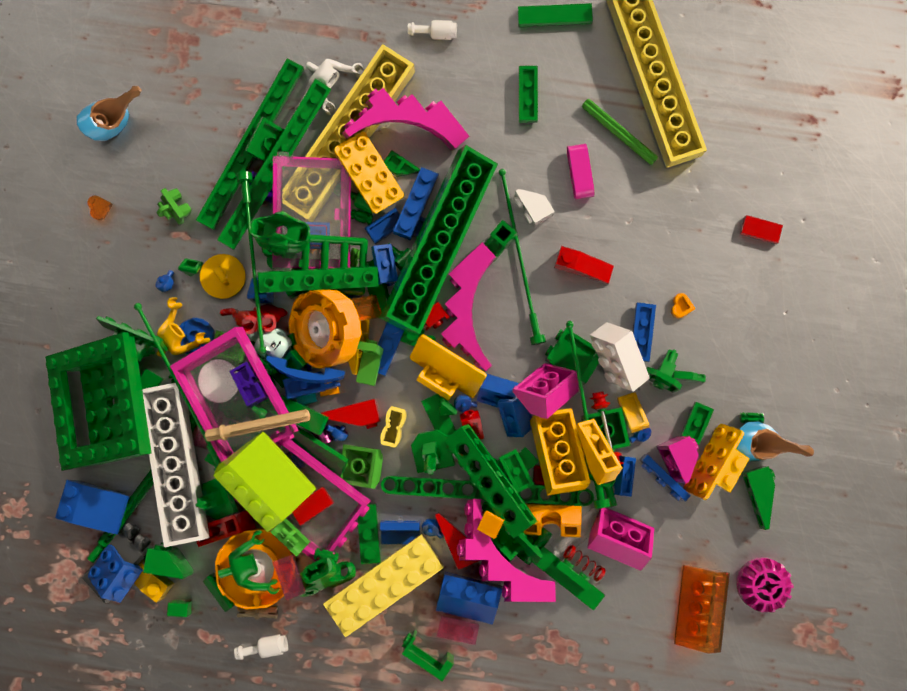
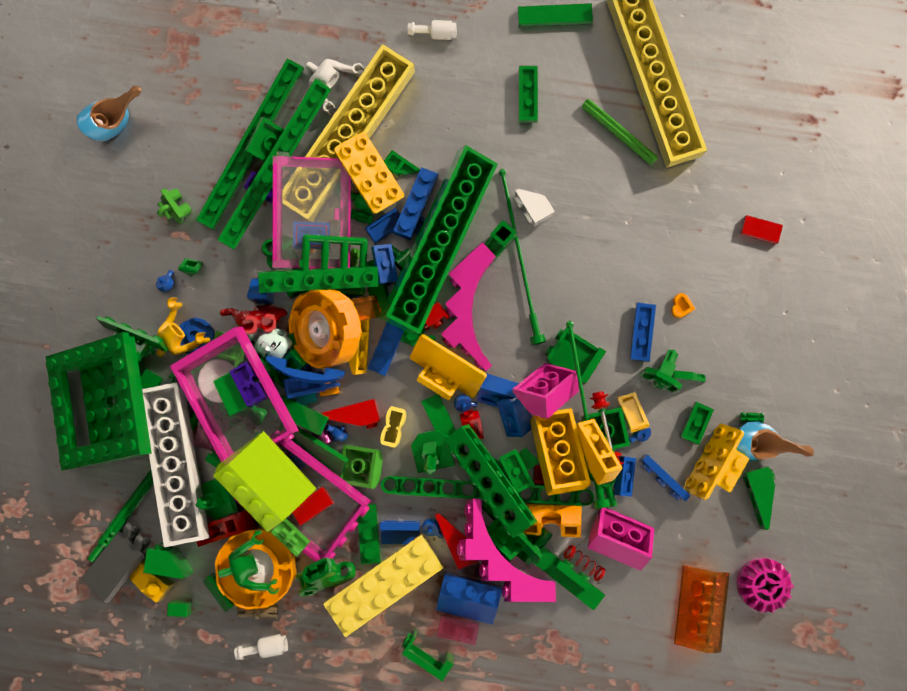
(92, 506): blue slope -> none
(99, 207): clear orange tile -> none
(113, 575): blue bracket -> none
(138, 307): green piece -> none
(222, 276): yellow shield -> none
(225, 432): tan axle -> none
(230, 395): none -> green tile
(244, 179): green piece -> none
(265, 234): green piece -> none
(289, 577): clear pink plate -> none
(325, 553): green piece -> none
(369, 362): bright green bracket -> none
(383, 109): dark pink arch -> none
(446, 408): green slope -> none
(490, 524): light orange tile -> none
(580, 171): dark pink beam -> none
(583, 265): red slope -> none
(619, 356): white brick -> none
(679, 457): dark pink slope -> none

